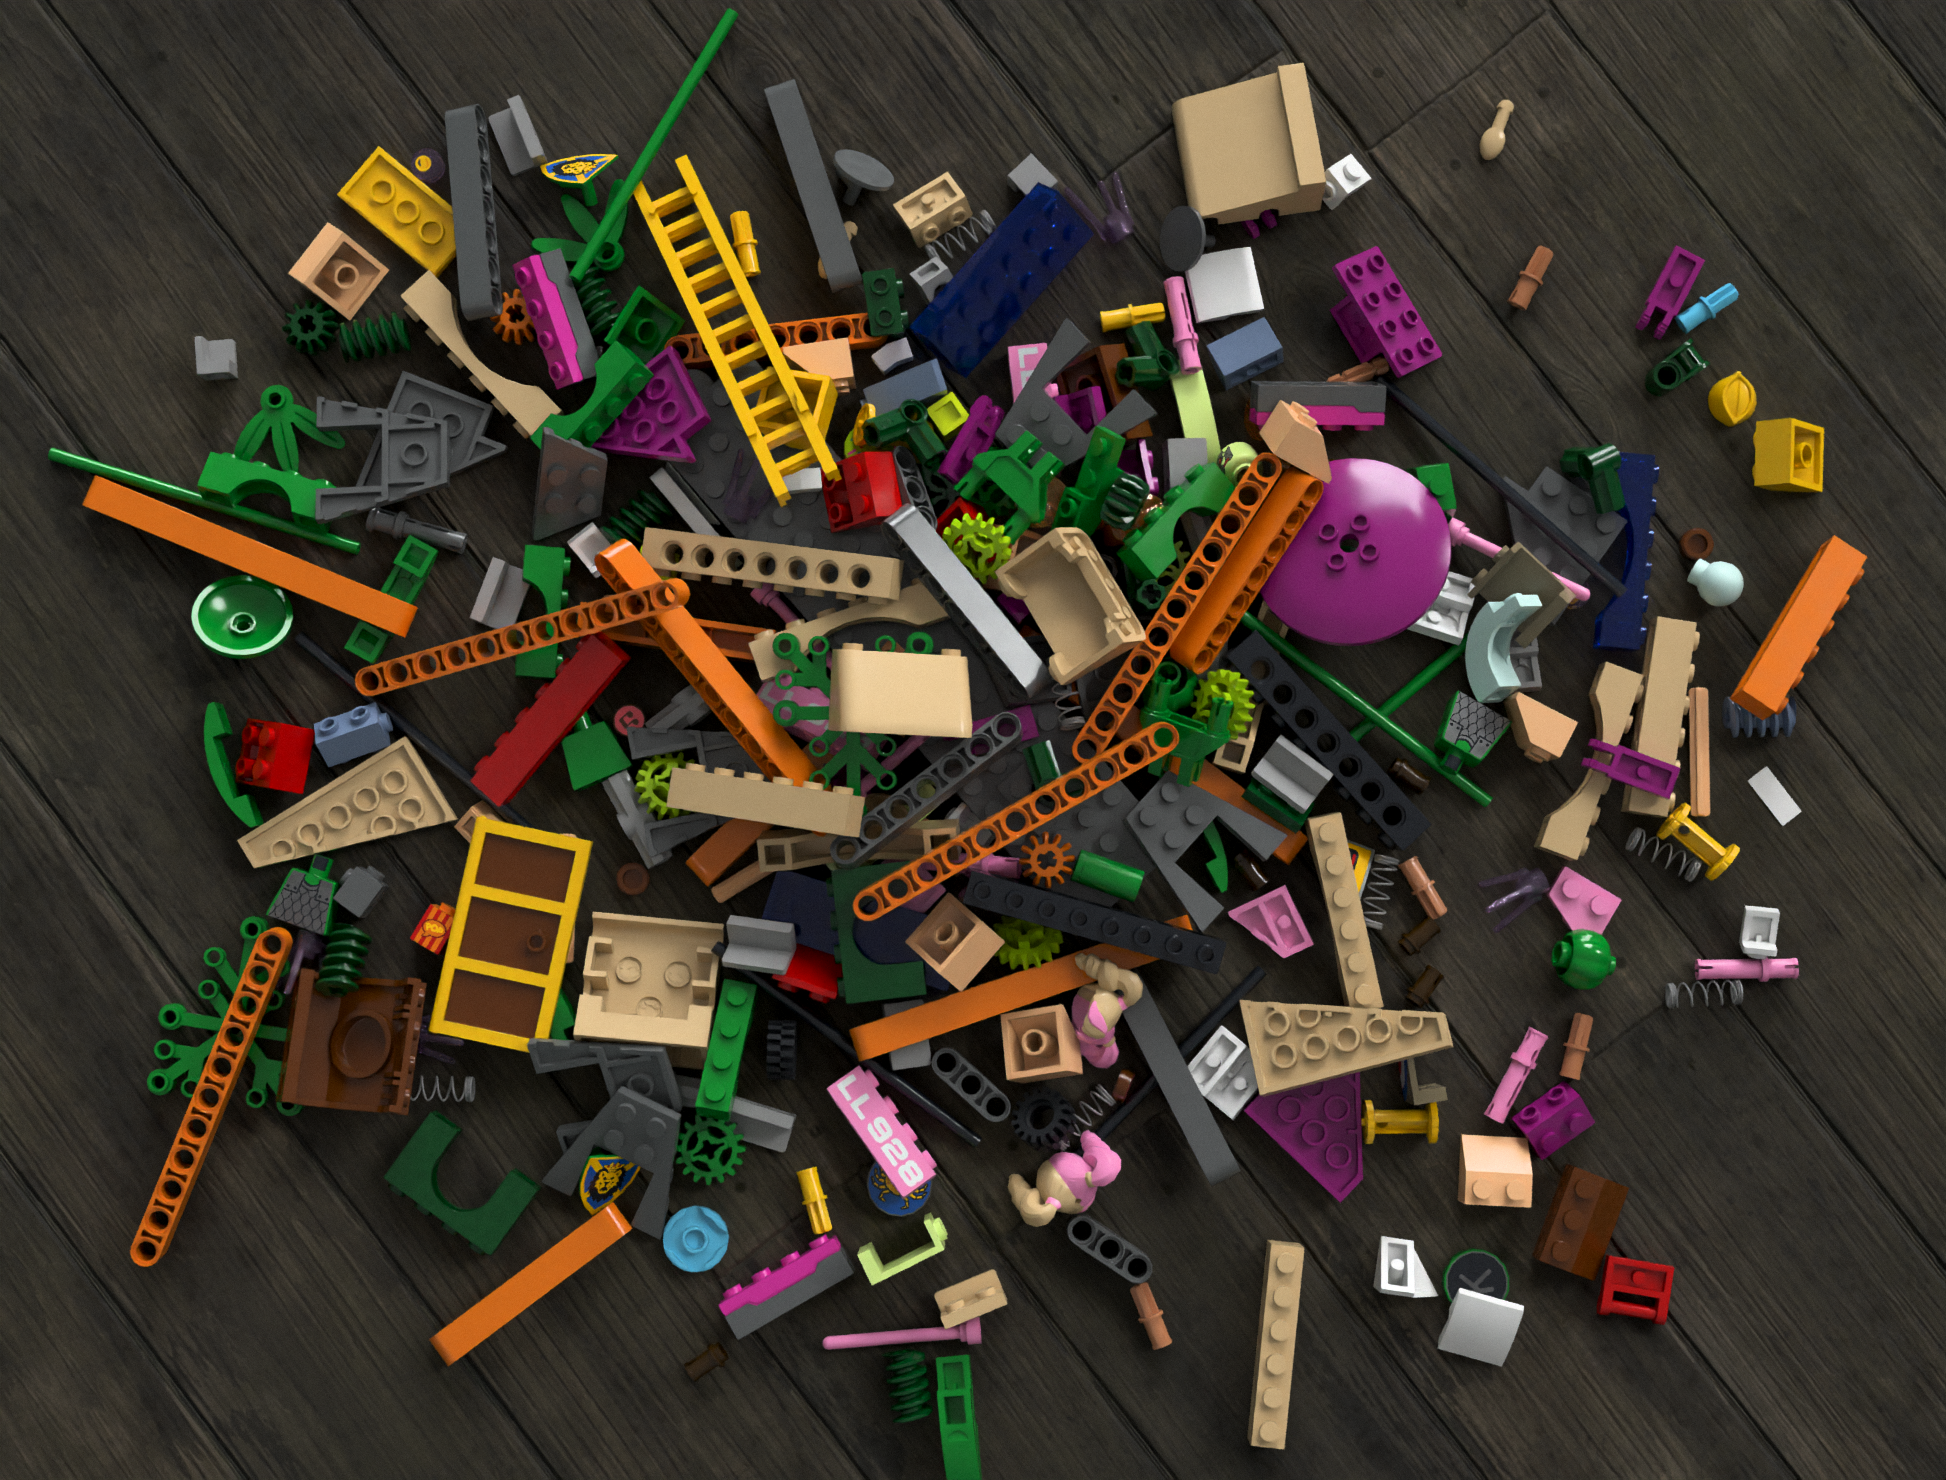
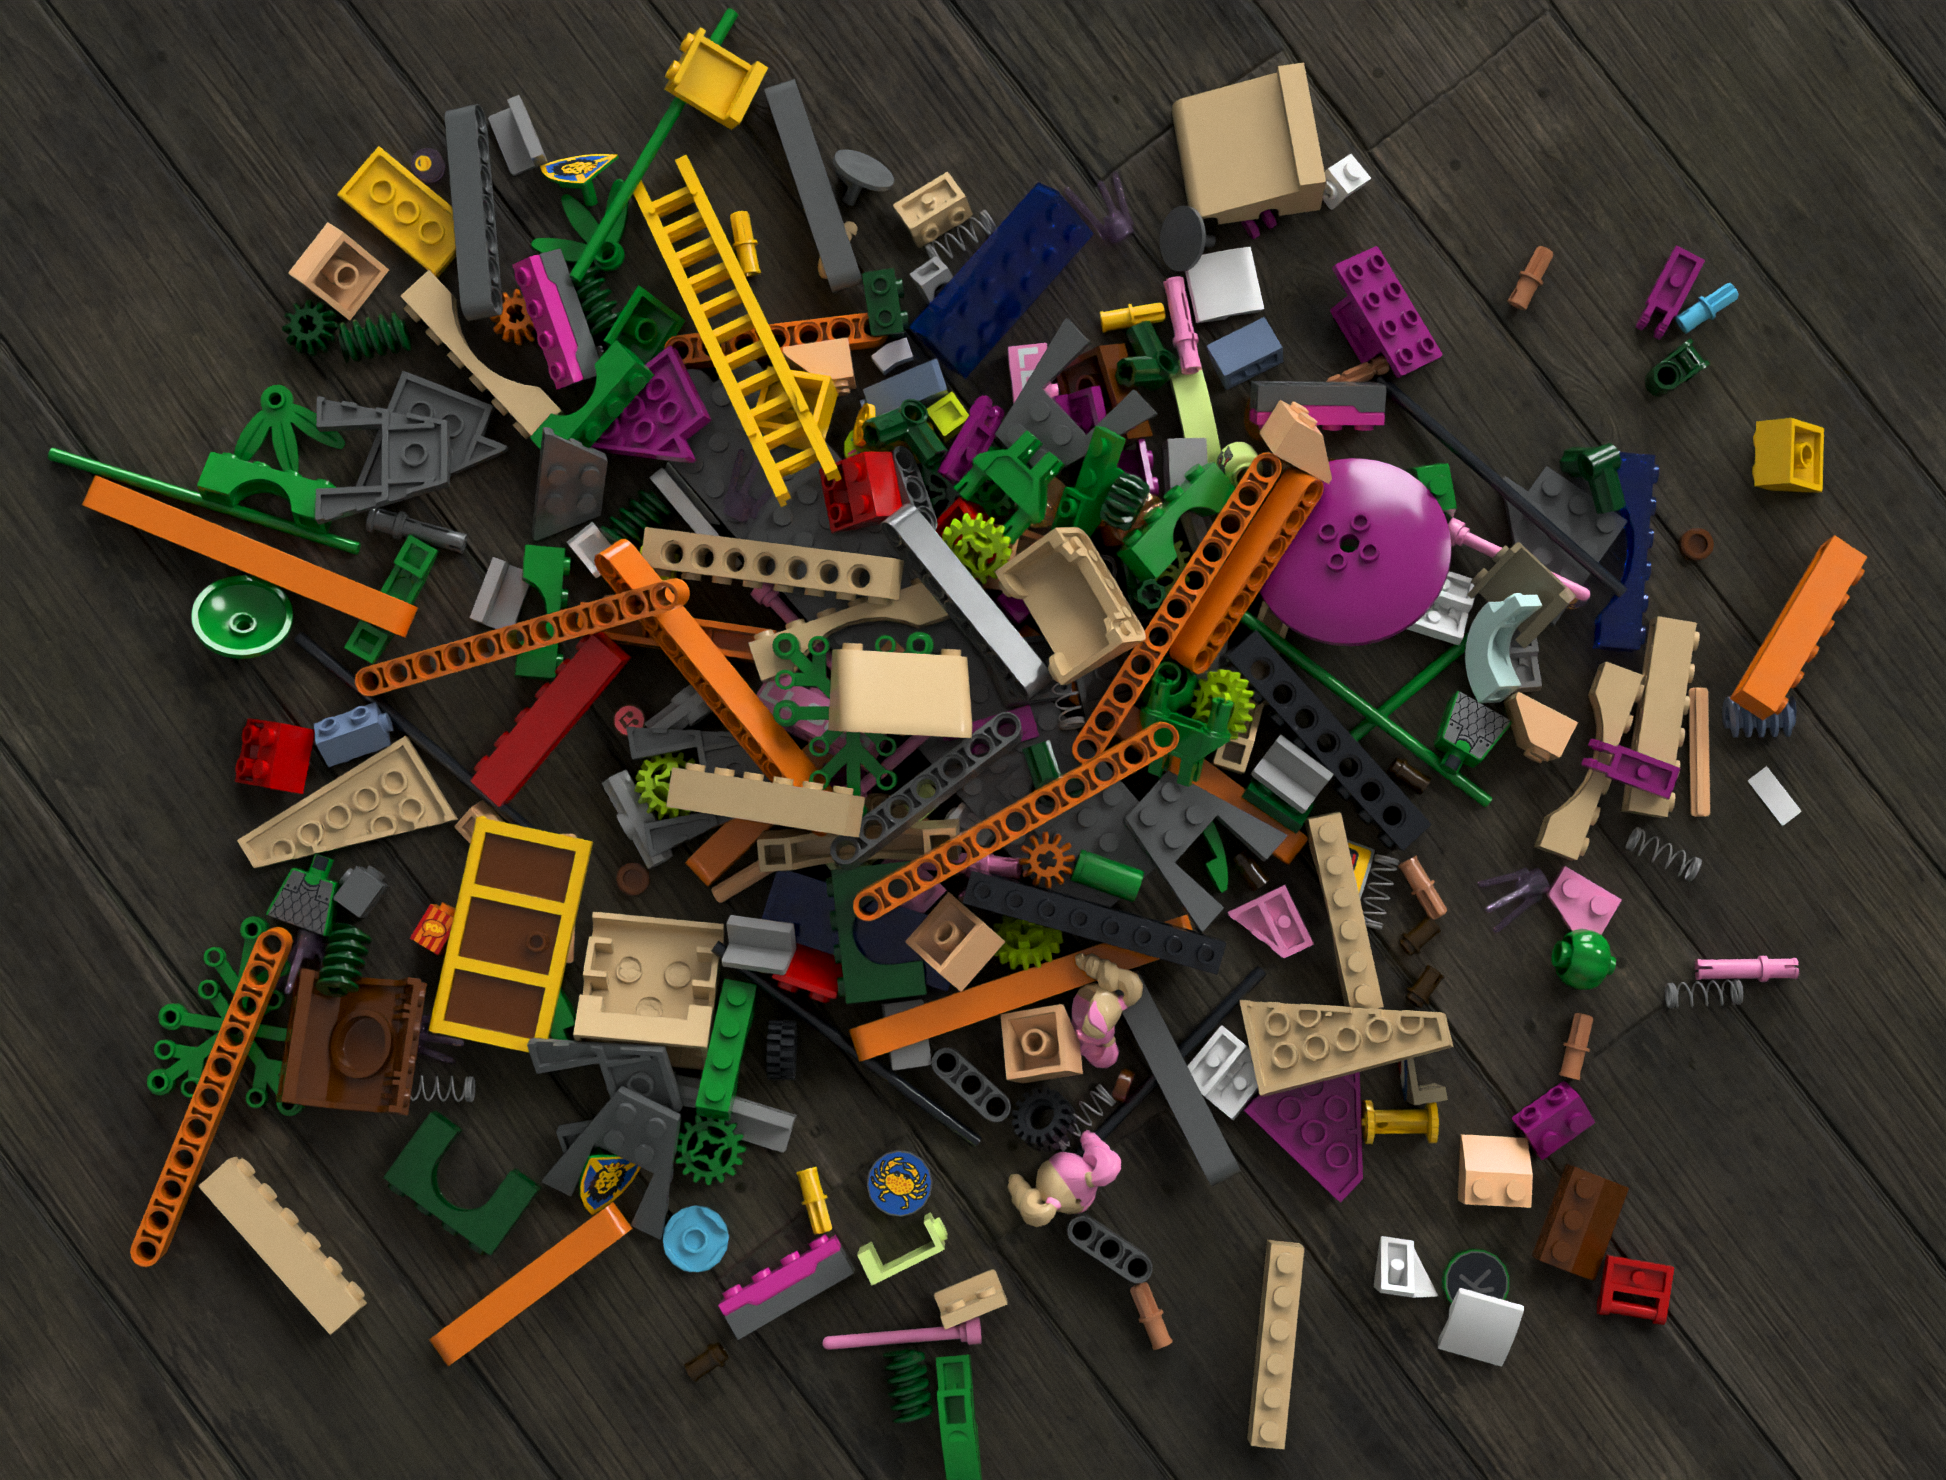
(216, 359): light grey panel -> none
(216, 728): green slope -> none
(283, 1244): none -> tan brick
(593, 754): green torso -> none
(714, 79): none -> yellow panel
(804, 481): white piece -> none
(881, 1132): bright pink brick -> none
(1028, 174): light grey panel -> none
(1494, 138): tan piece -> none
(1516, 1074): bright pink pin -> none
(1698, 842): yellow hose -> none
(1717, 582): light aqua piece -> none
(1732, 399): yellow hat -> none
(1759, 931): white bracket -> none

